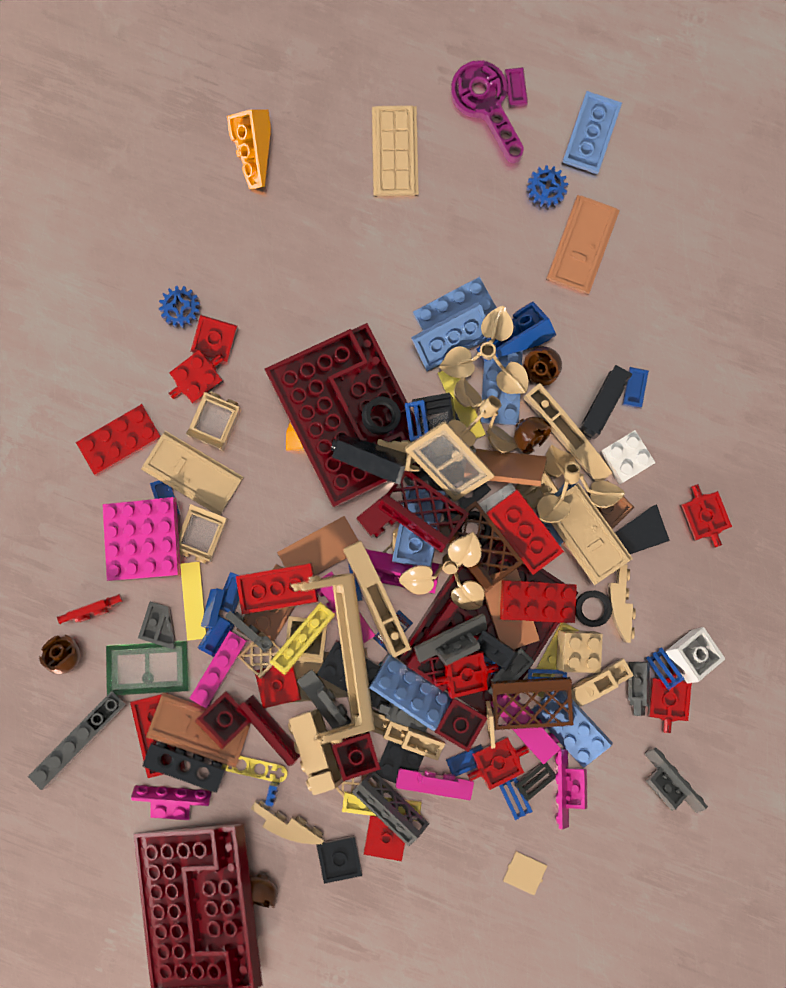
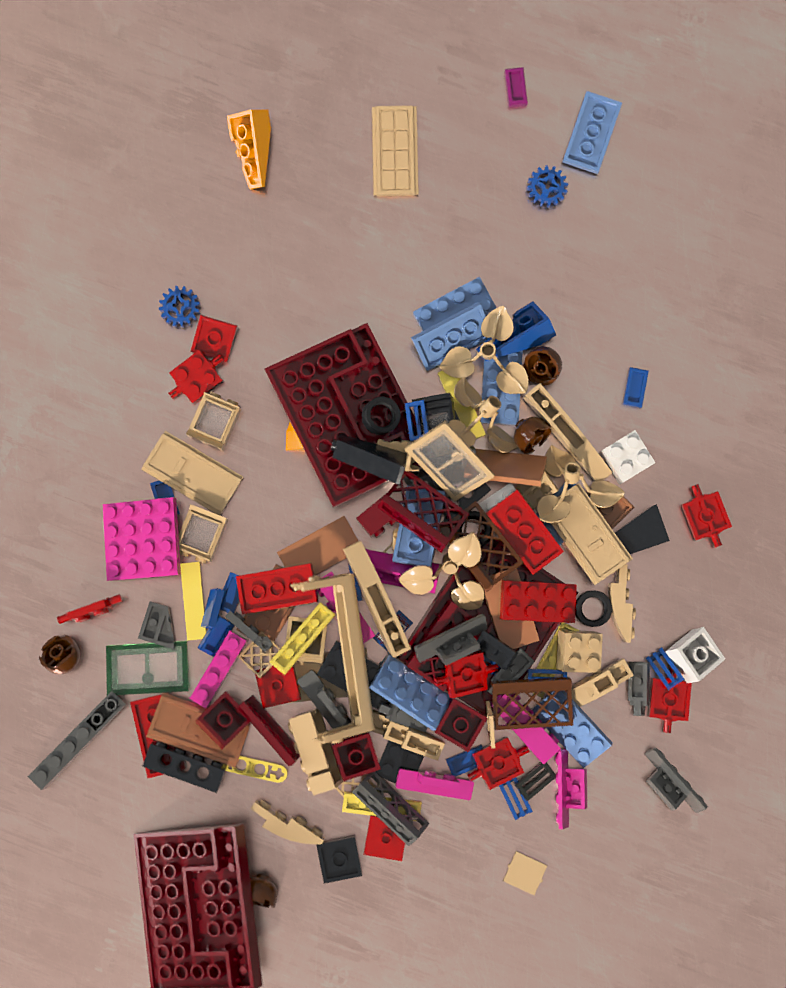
(118, 439): red plate -> none
(171, 802): dark pink bracket -> none
(272, 793): blue tile -> none
(486, 104): magenta beam -> none
(583, 244): nougat piece -> none
(604, 402): black door -> none

